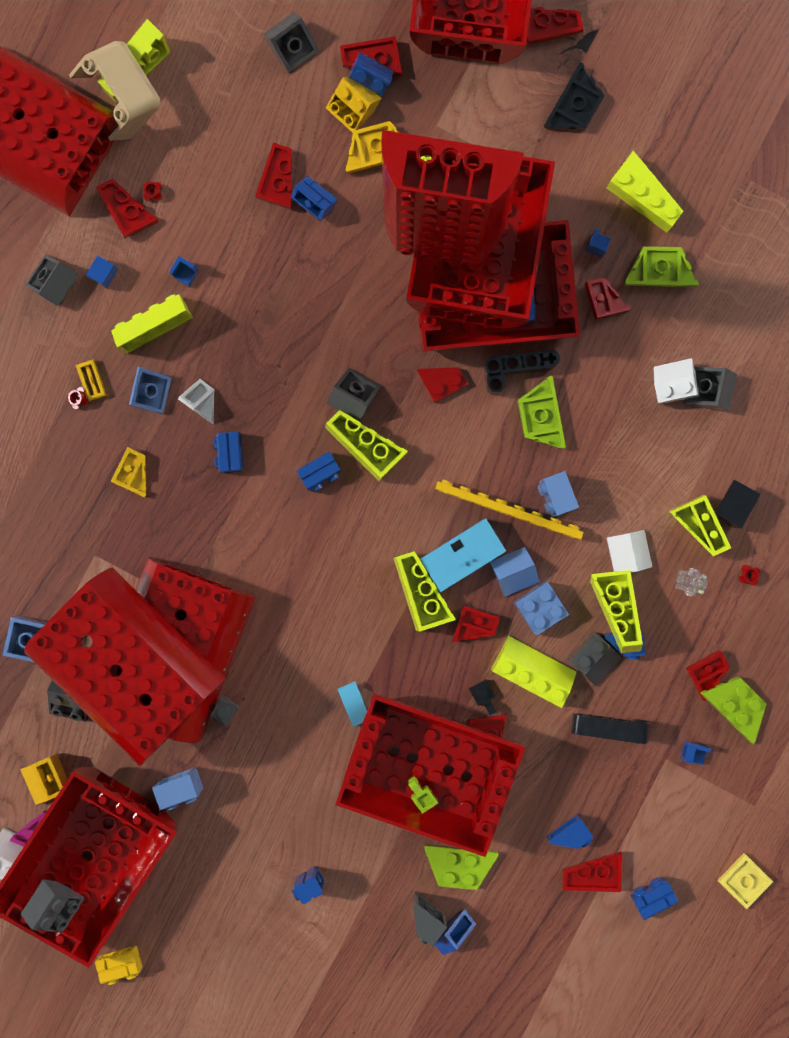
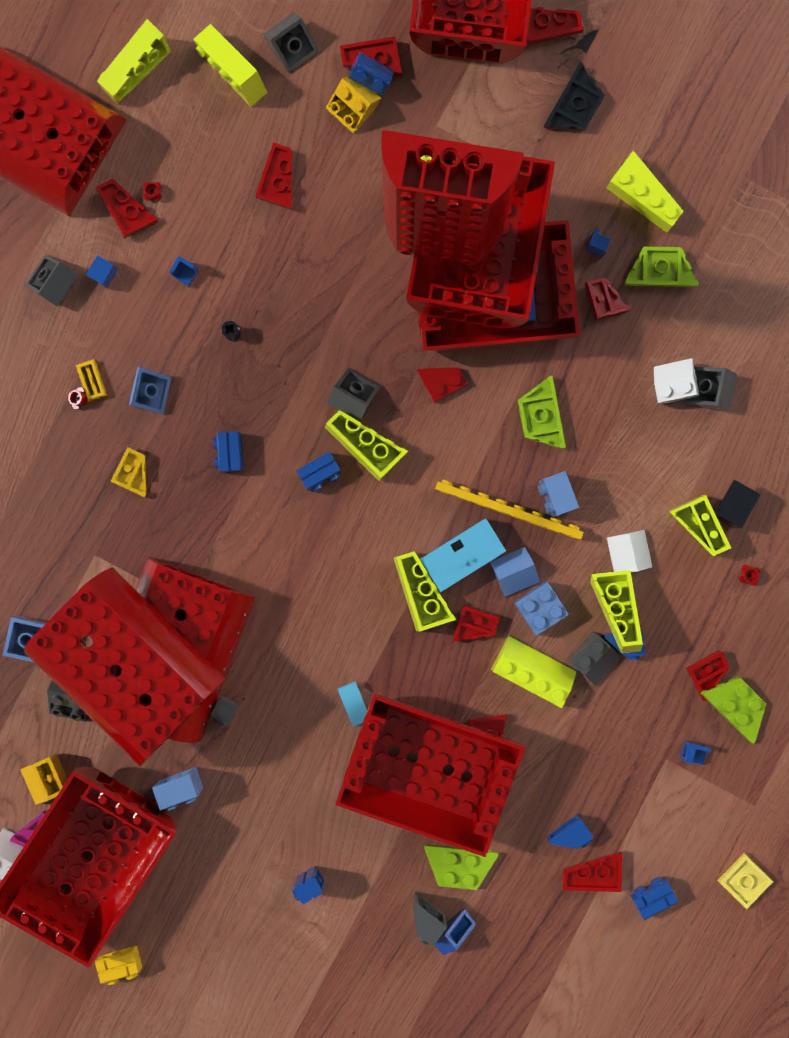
(51, 907): dark grey slope -> none
(127, 82): tan windscreen -> none
(151, 324): neon yellow slope -> none
(200, 399): white slope -> none
(230, 65): none -> neon yellow wedge
(232, 325): none -> black bush
(314, 198): blue brick -> none
(366, 147): yellow wing -> none
(423, 796): lime plate -> none
(482, 694): black plate -> none
(522, 366): black beam -> none
(611, 728): black beam -> none
(691, 582): clear brick -> none

